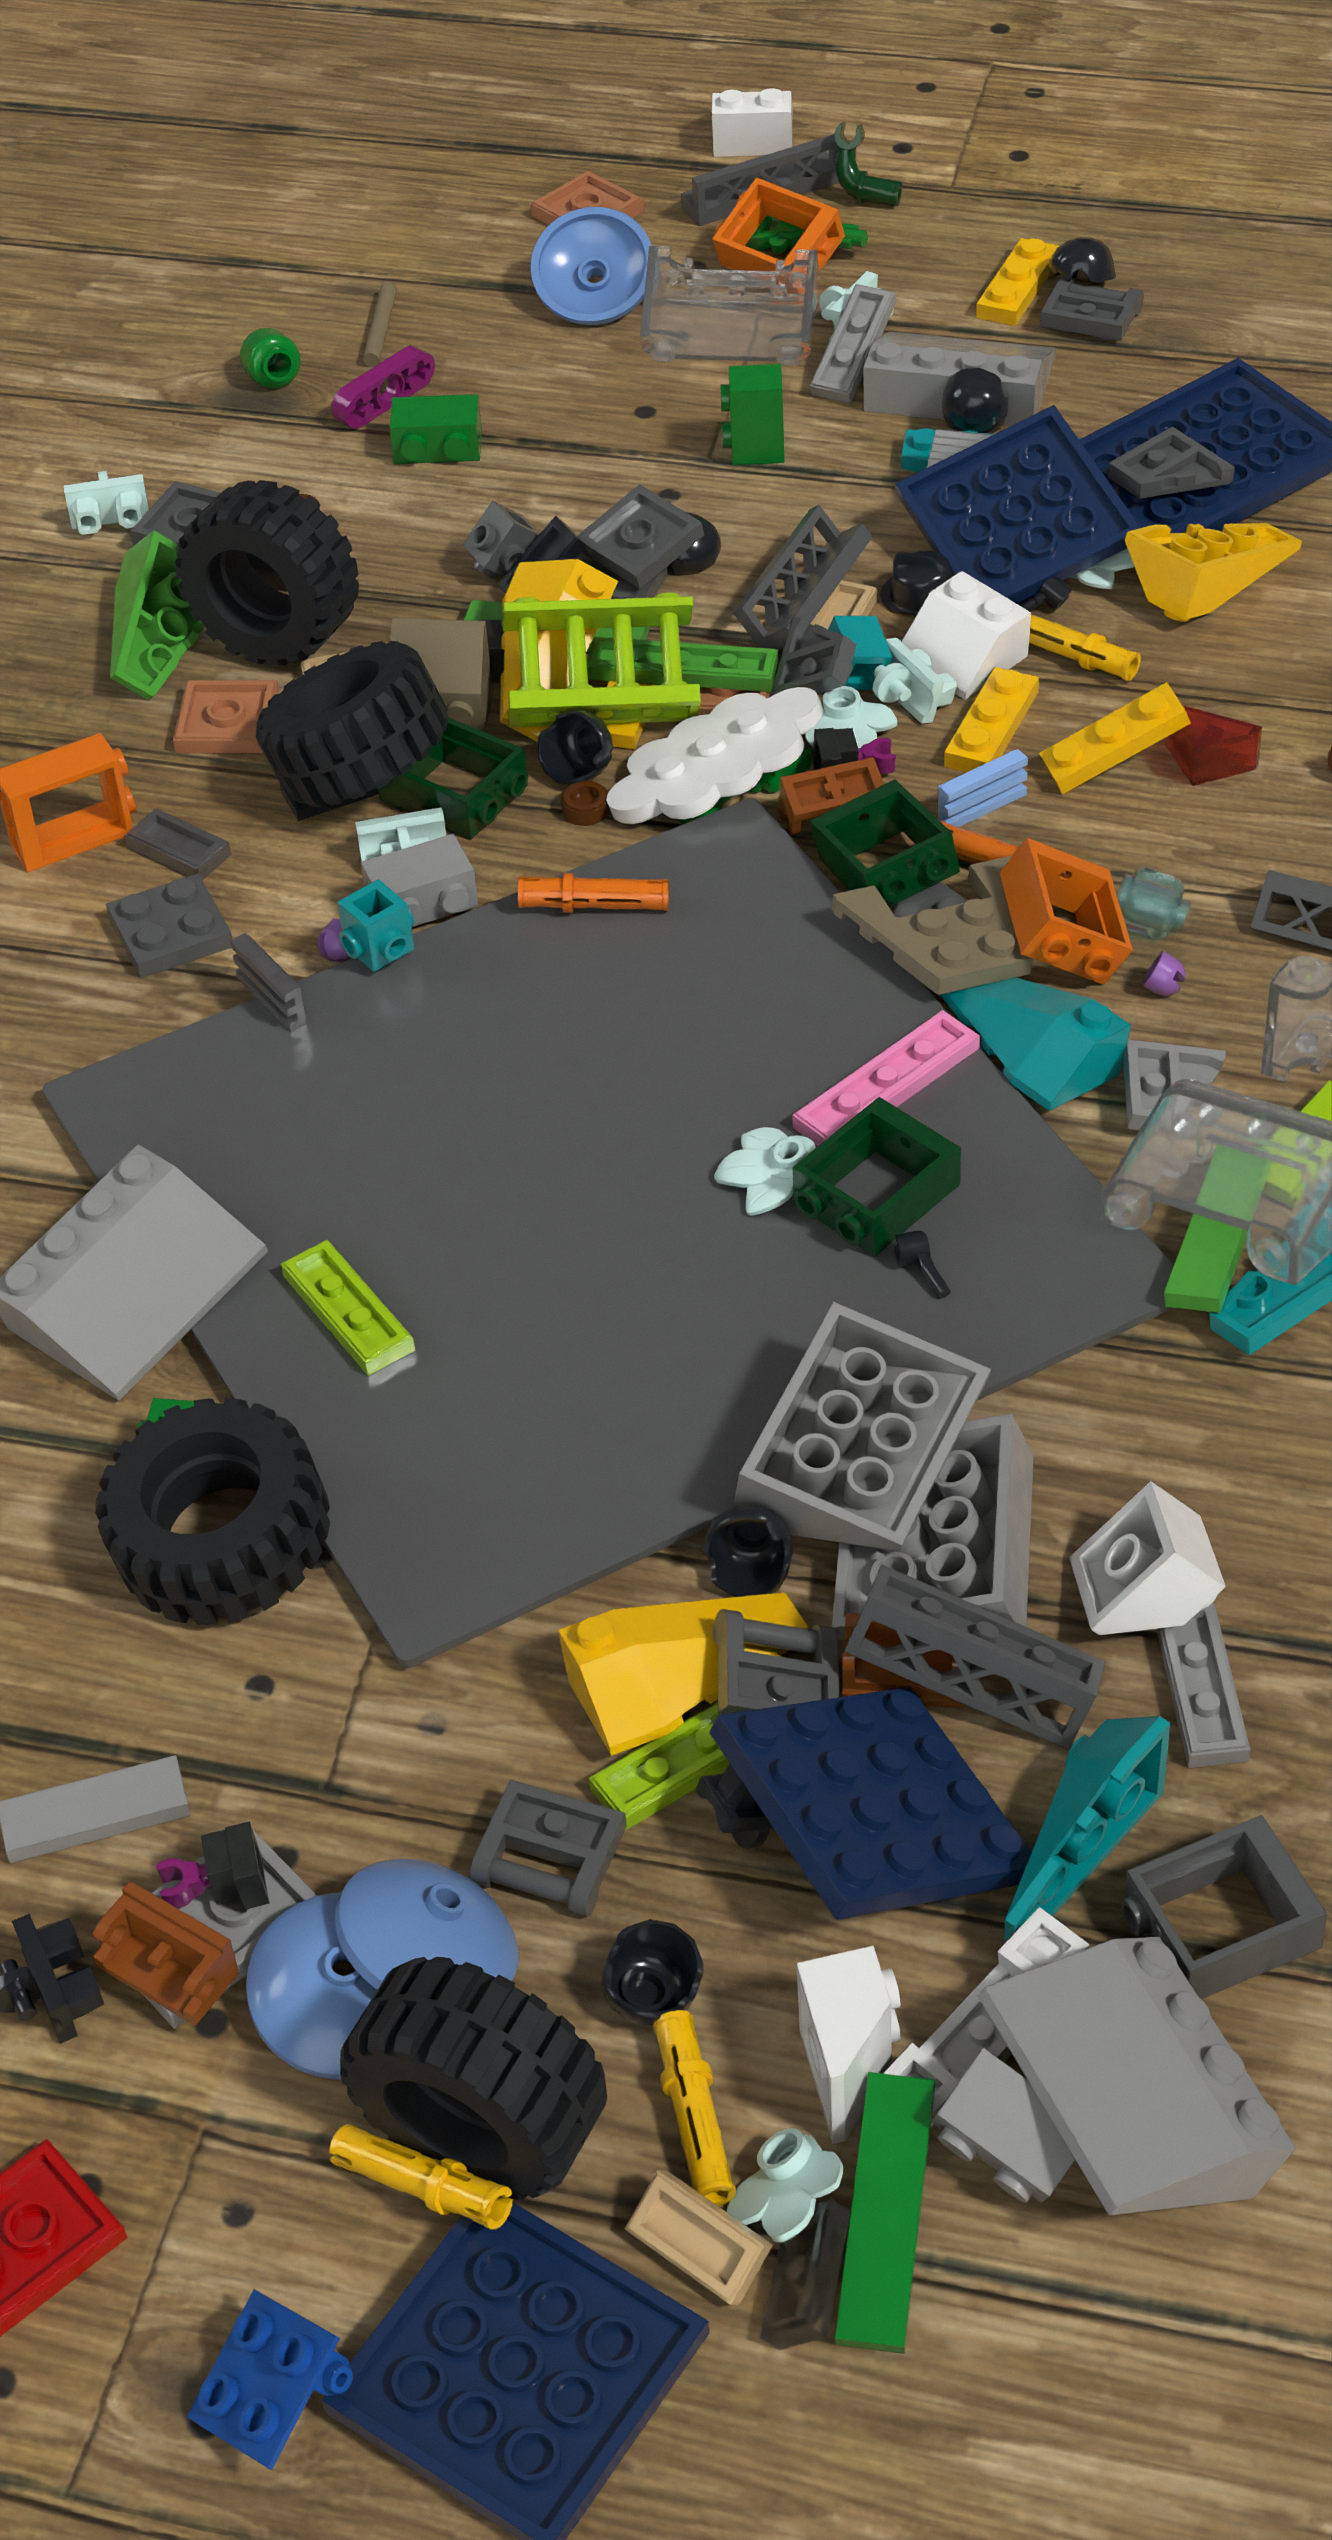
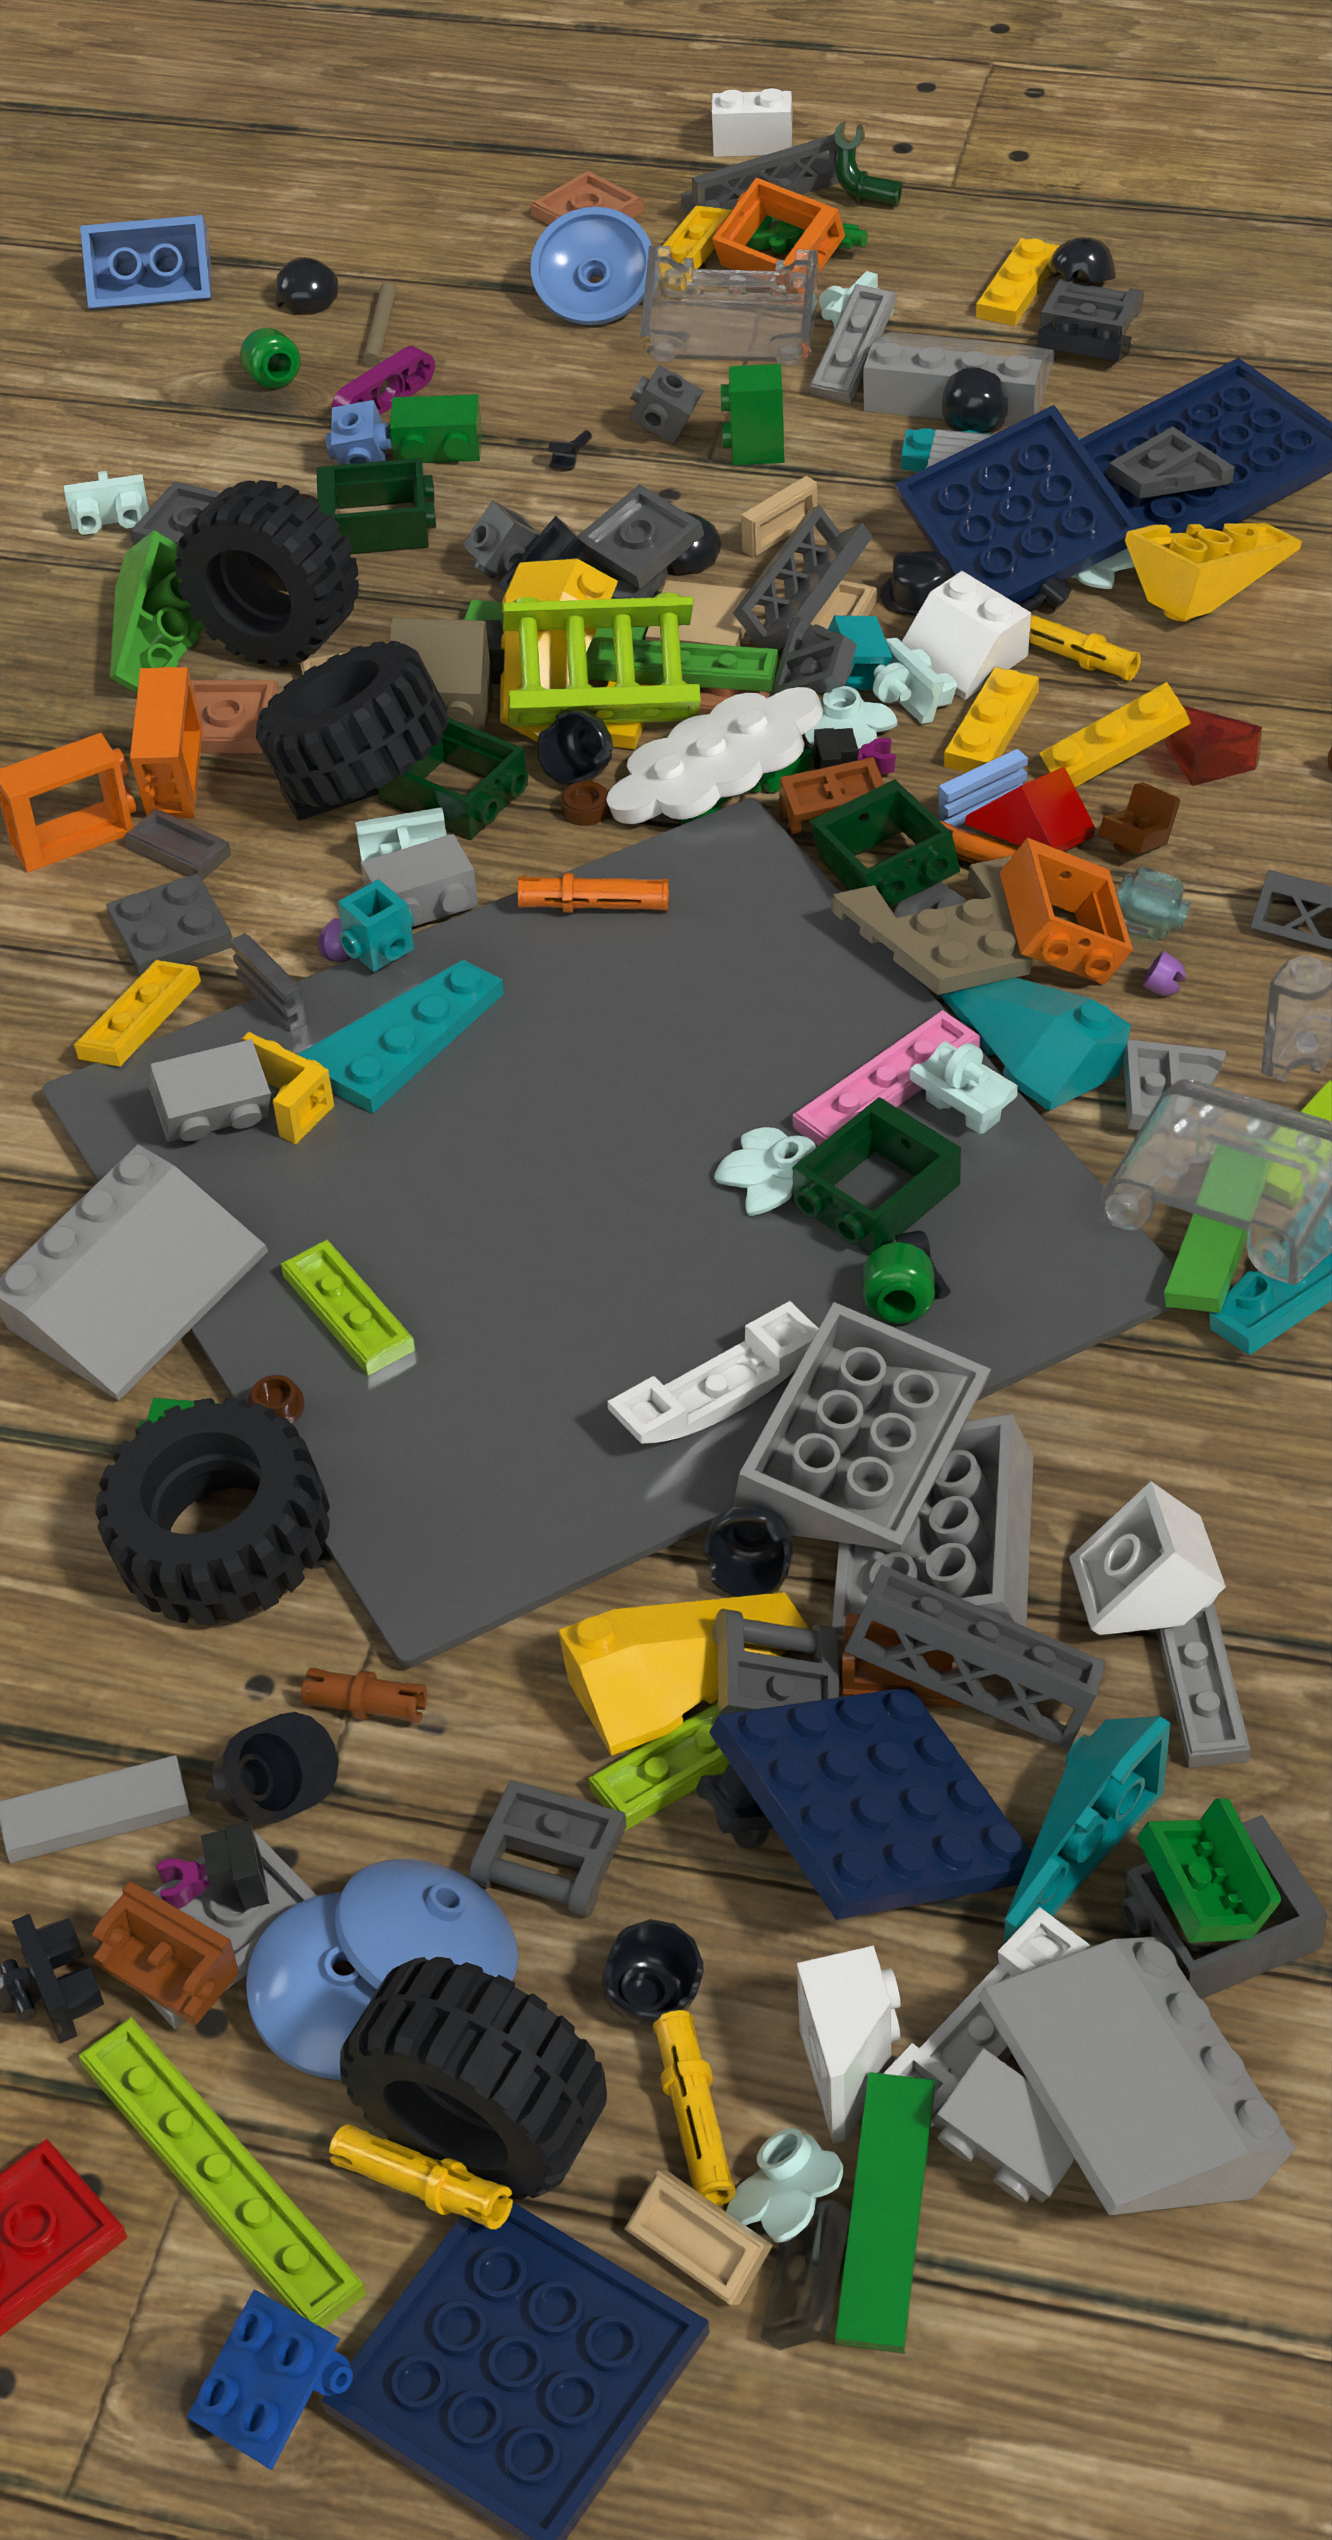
(137, 1013): none -> yellow tile
(146, 262): none -> medium blue slope
(167, 741): none -> orange window
(209, 1091): none -> light grey brick
(222, 2175): none -> lime tile
(275, 1769): none -> black piece
(280, 1395): none -> reddish brown plate
(303, 1085): none -> yellow bracket
(306, 286): none -> black hair
(357, 434): none -> medium blue brick
(364, 1695): none -> dark orange pin
(376, 485): none -> dark green window
(397, 1040): none -> teal wing
(565, 453): none -> black hand
(664, 403): none -> dark grey brick
(695, 234): none -> yellow plate
(711, 615): none -> tan tile
(721, 1385): none -> white slope
(777, 516): none -> tan tile
(898, 1283): none -> green head
(961, 1081): none -> light aqua hips
(1038, 810): none -> red slope
(1101, 342): none -> black plate
(1144, 823): none -> reddish brown bracket
(1211, 1874): none -> green bracket

